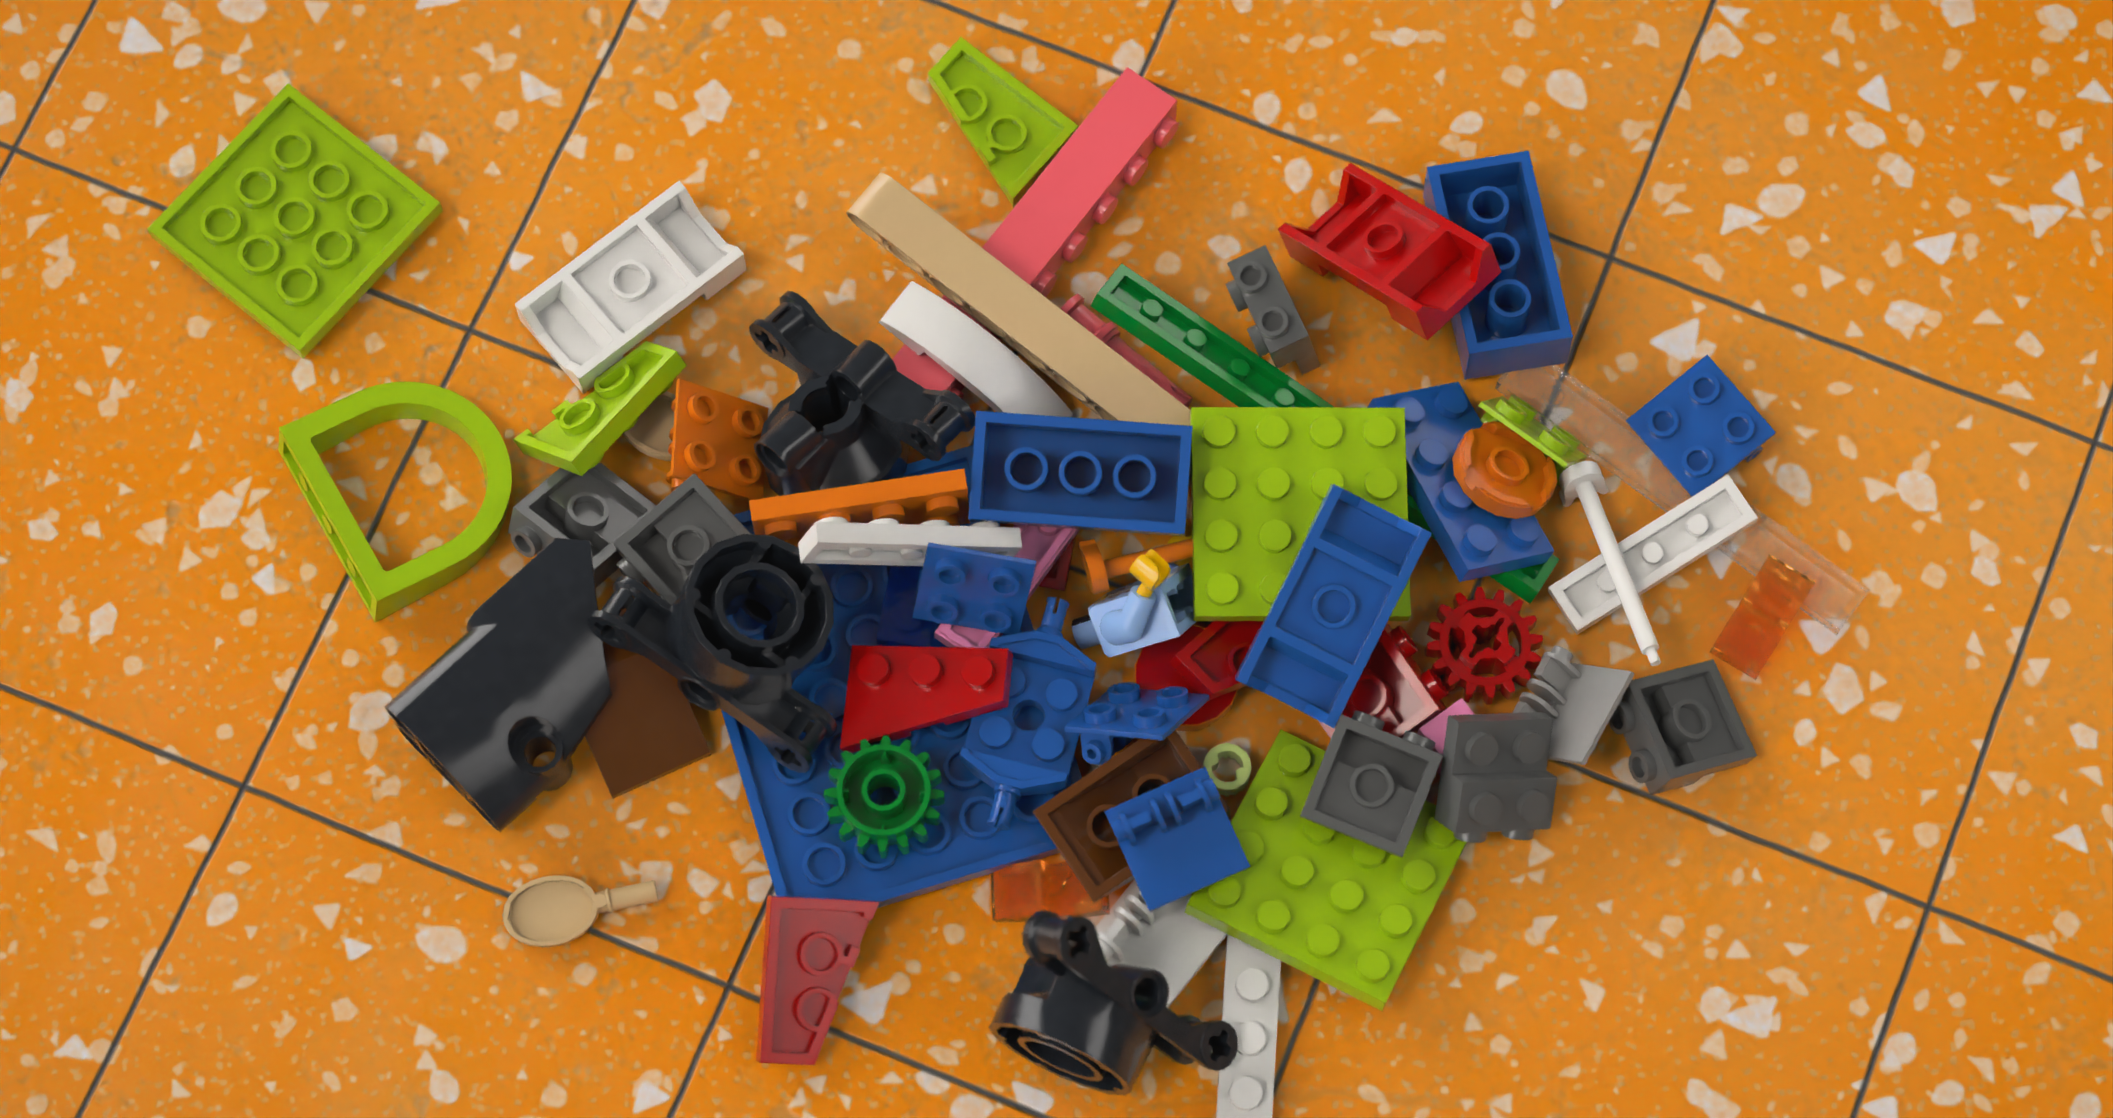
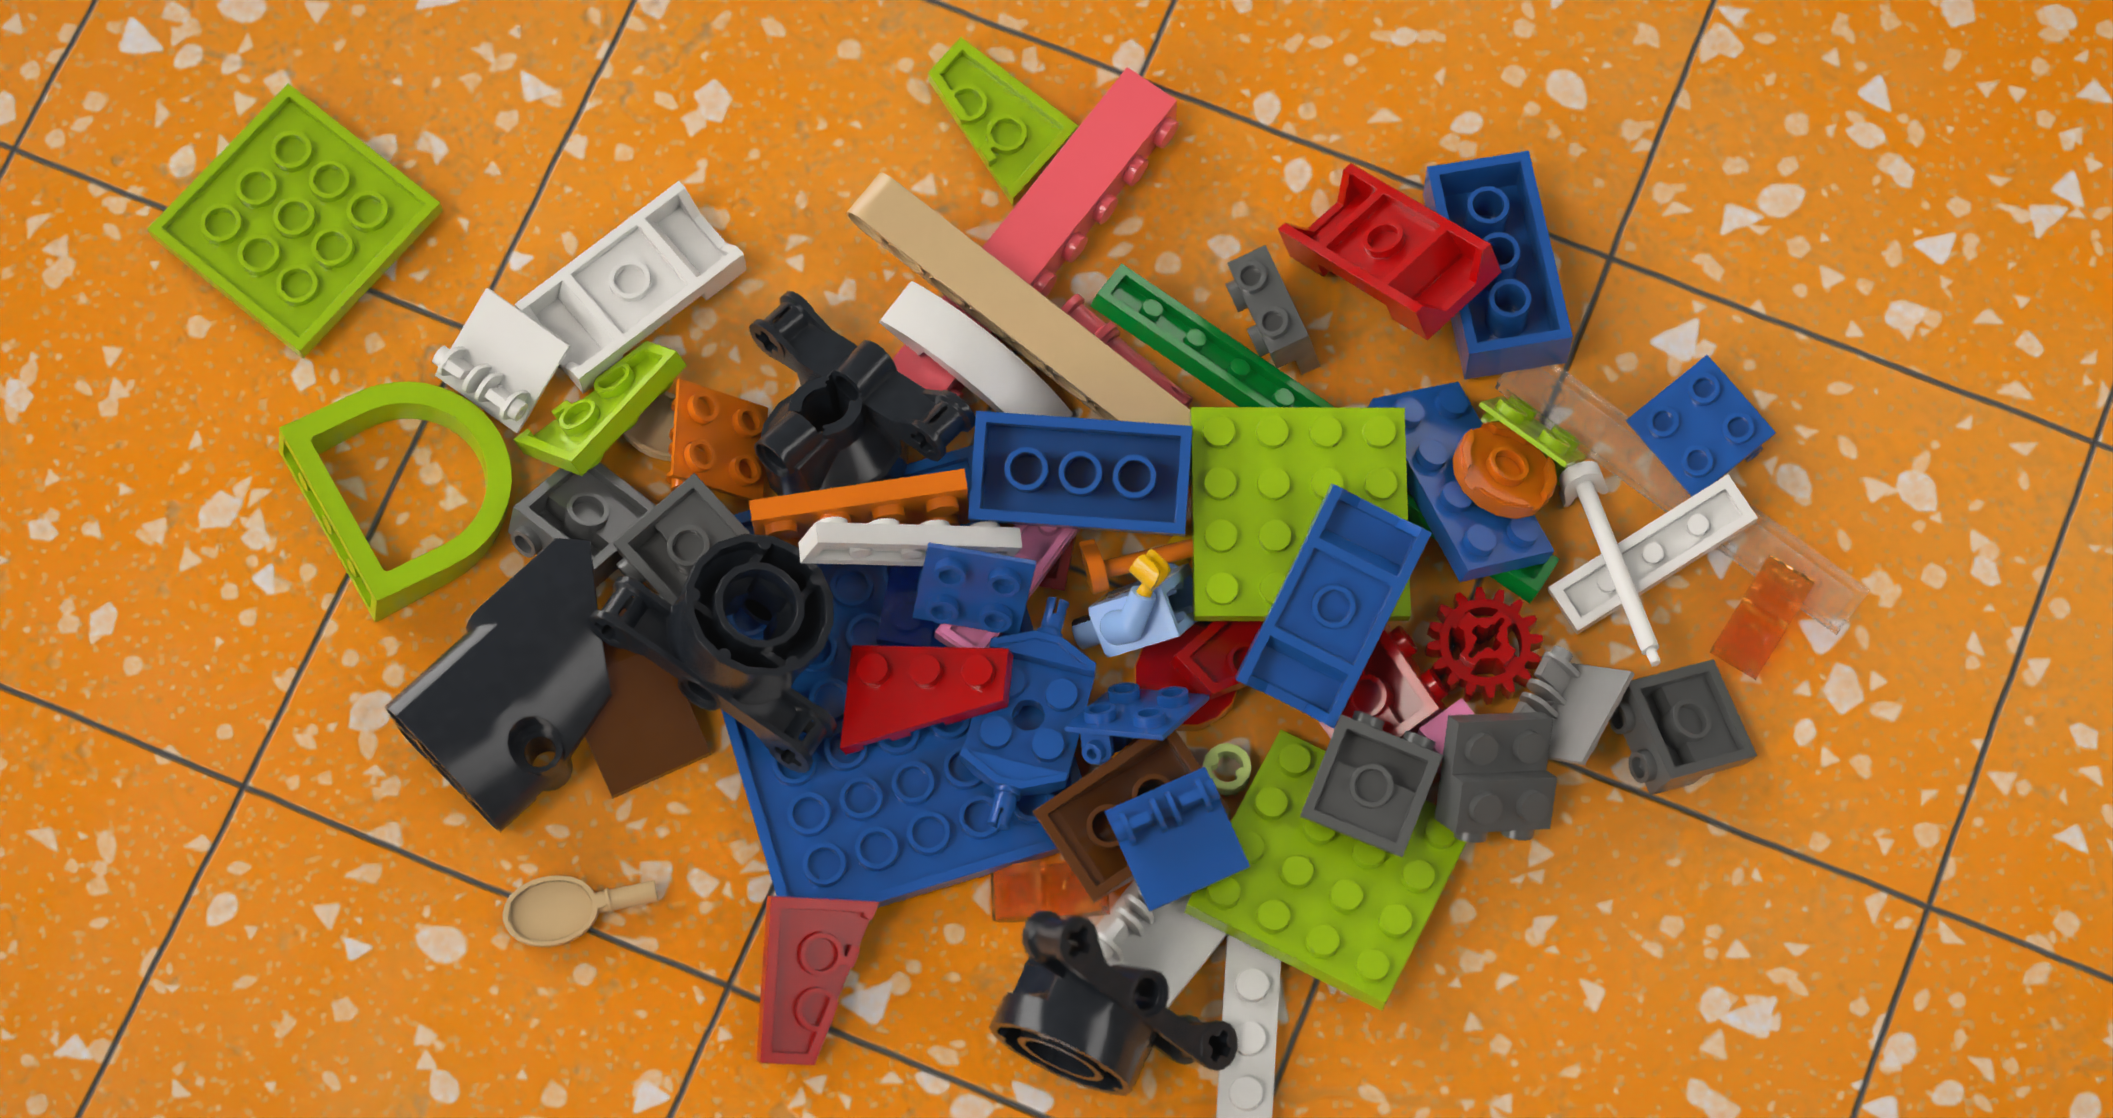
(501, 360): none -> white hinge
(884, 824): green gear -> none

